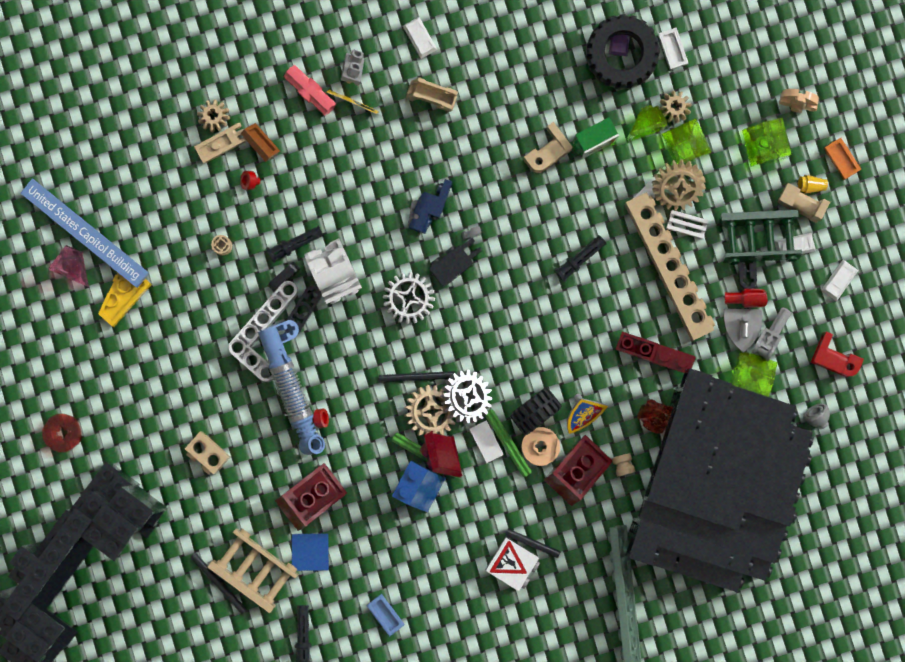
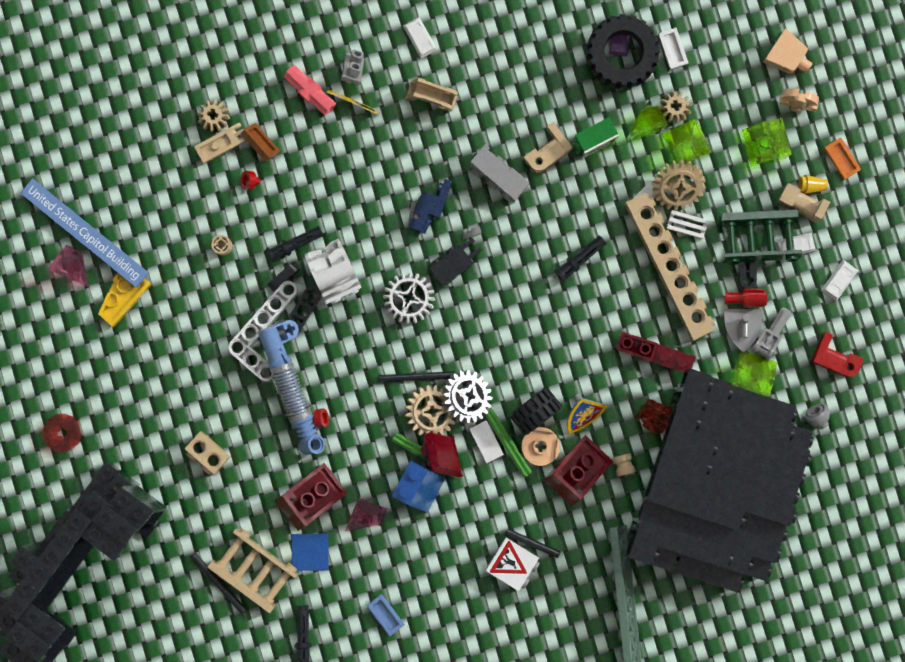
(365, 515): none -> clear pink slope
(498, 174): none -> light grey wedge
(788, 54): none -> light nougat torso

